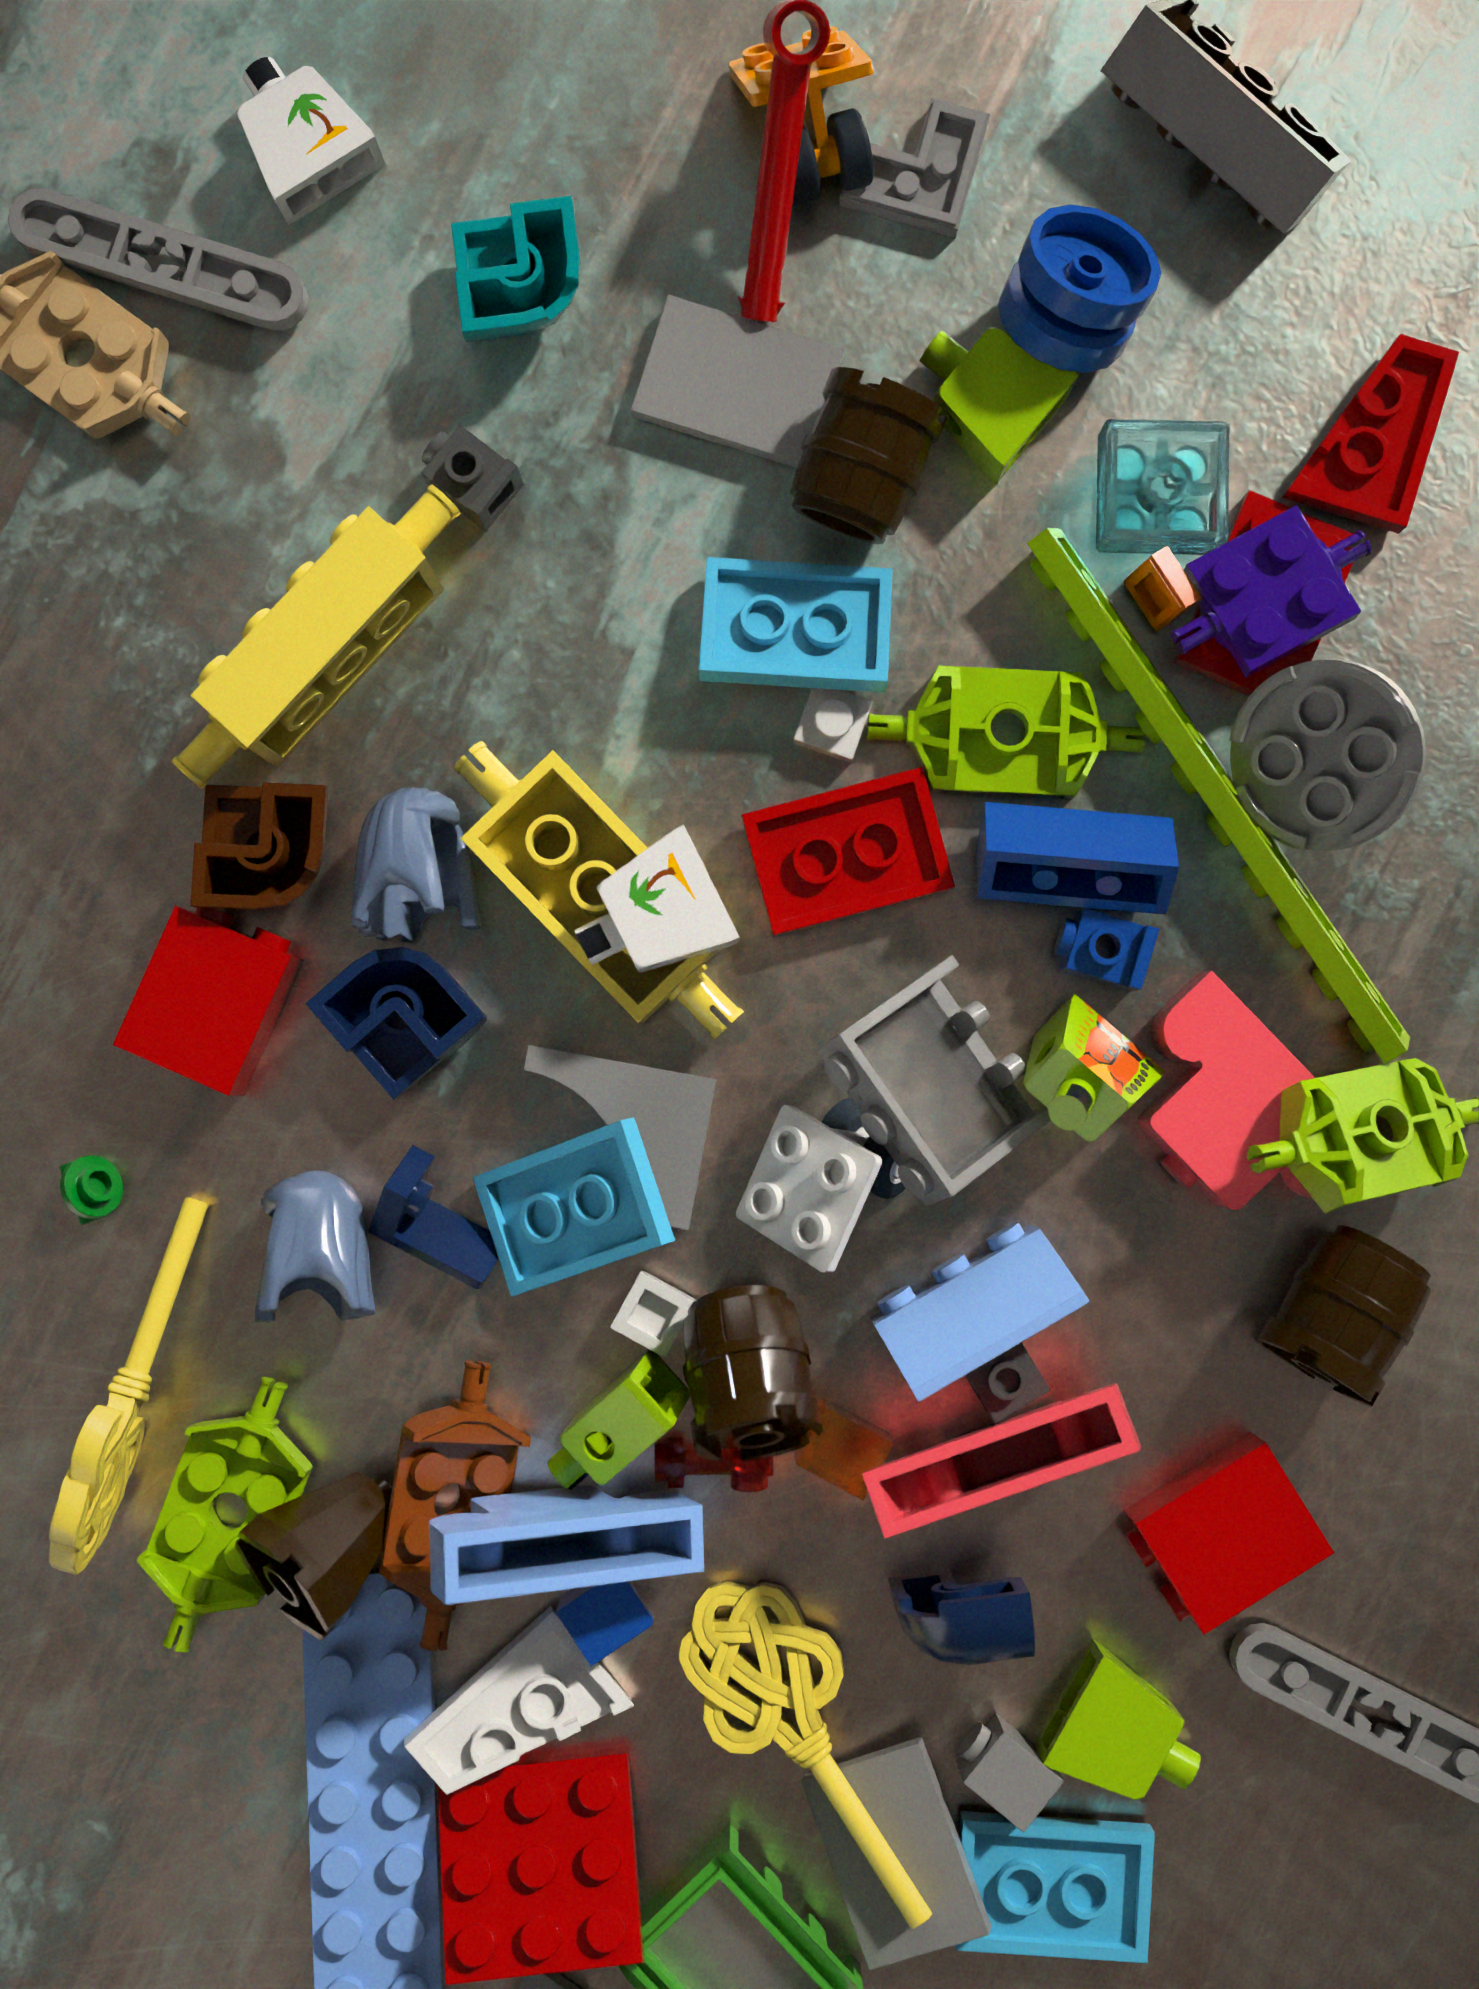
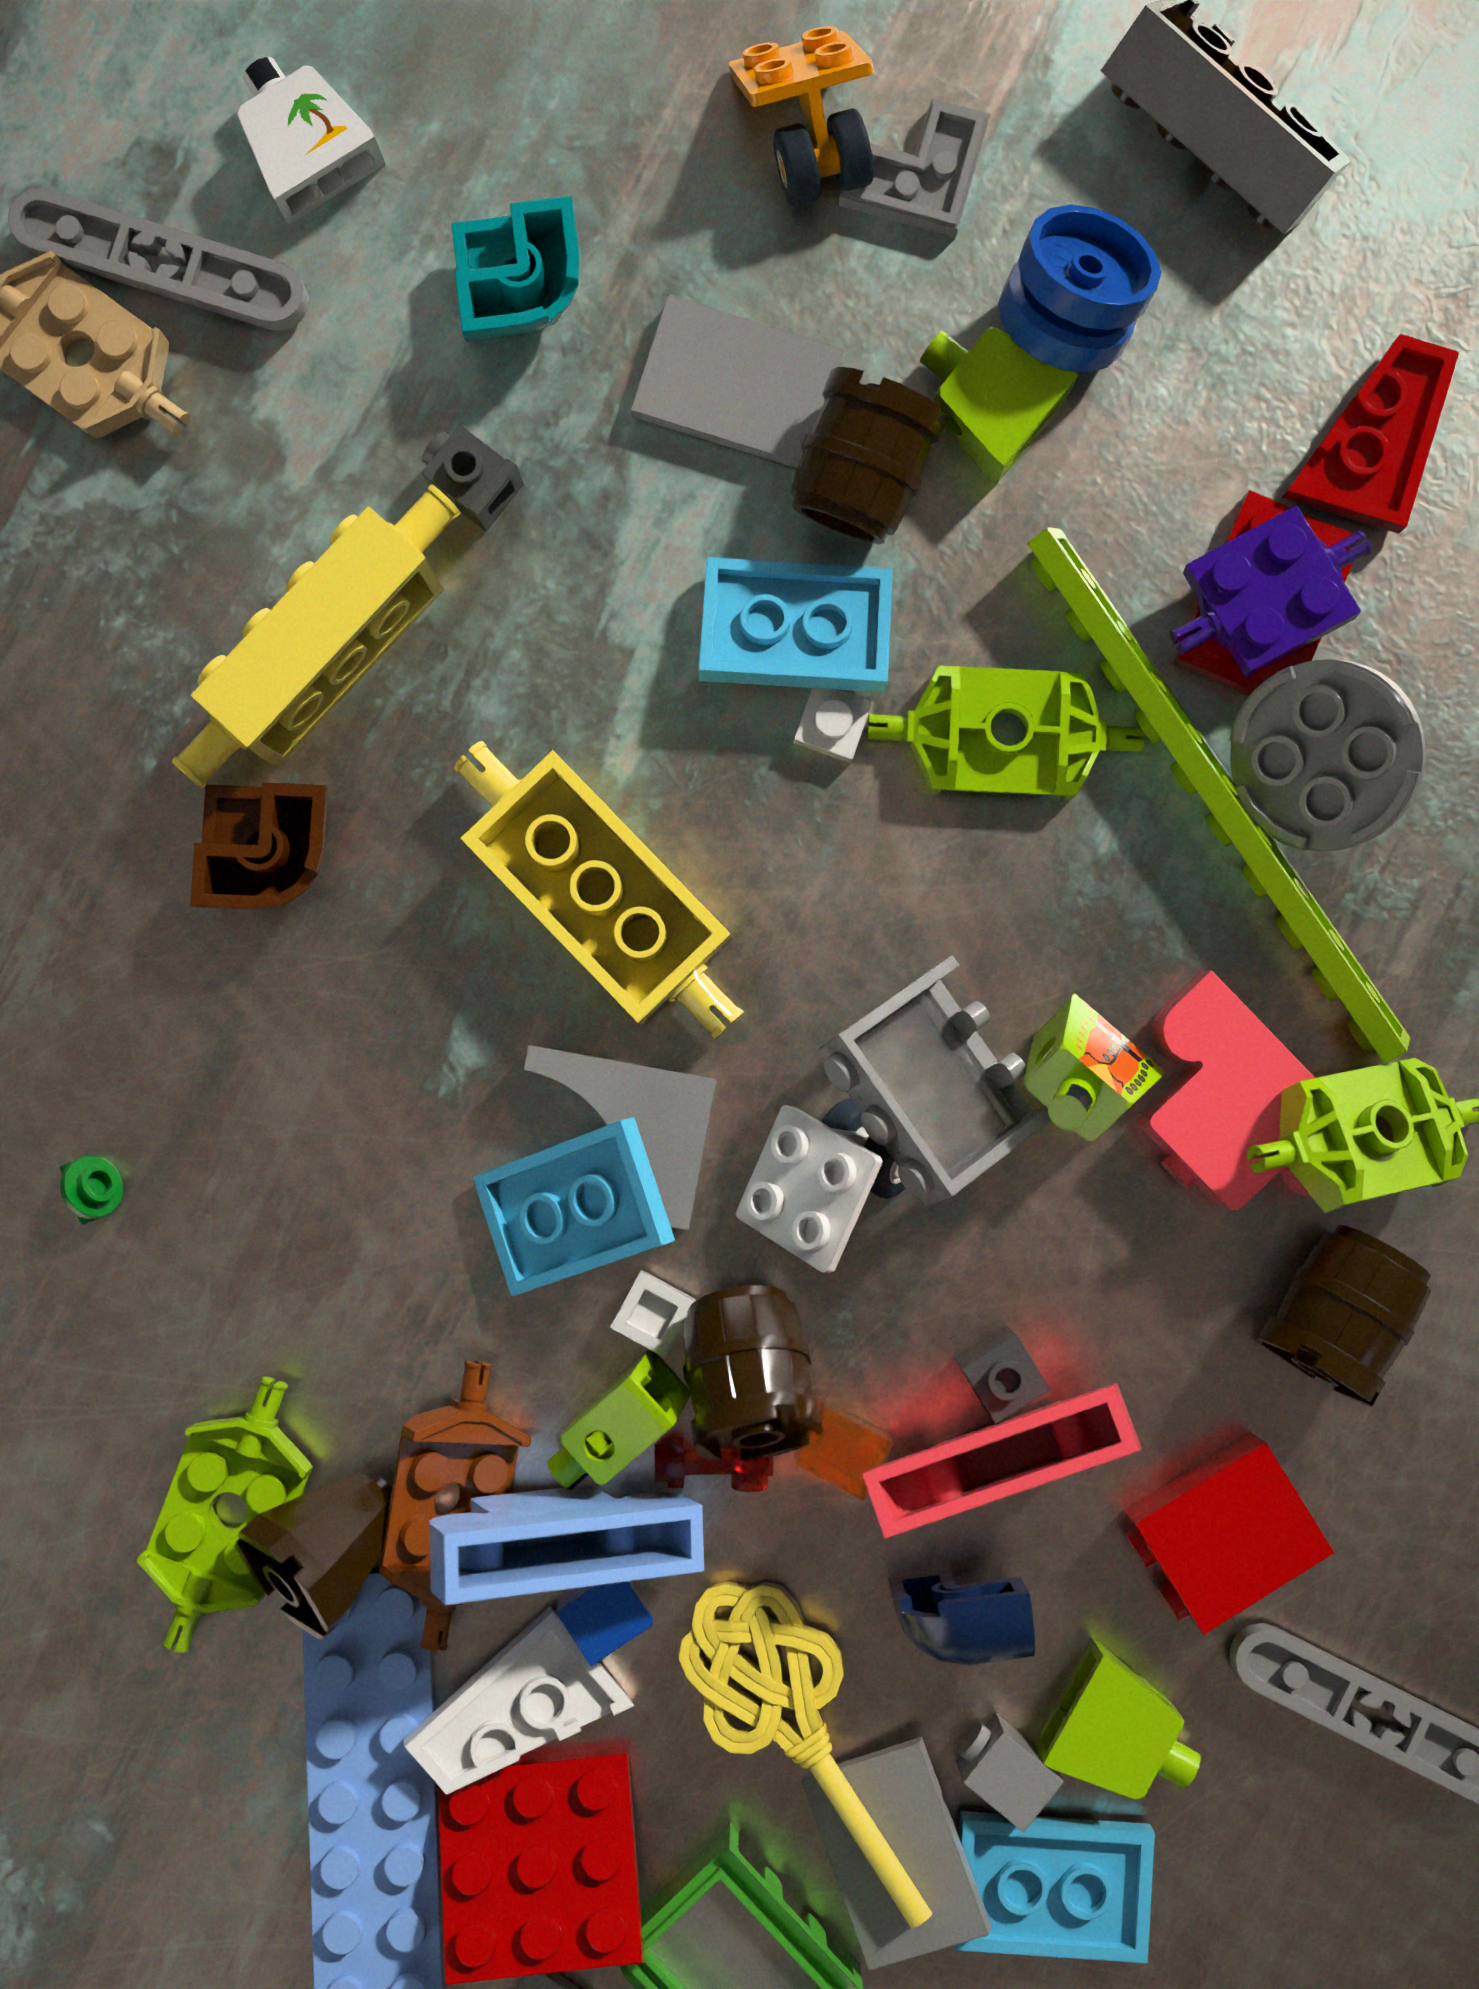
(114, 1432): light yellow piece -> none
(210, 999): red brick -> none
(316, 1245): sand blue hair -> none
(397, 1015): dark blue brick -> none
(411, 866): sand blue hair -> none
(429, 1230): dark blue bracket -> none
(659, 908): white torso -> none
(779, 158): red piece -> none
(848, 851): red plate -> none
(976, 1308): light blue slope -> none
(1076, 858): blue brick -> none
(1132, 954): blue brick -> none
(1162, 589): orange tile -> none
(1191, 461): clear light blue brick -> none

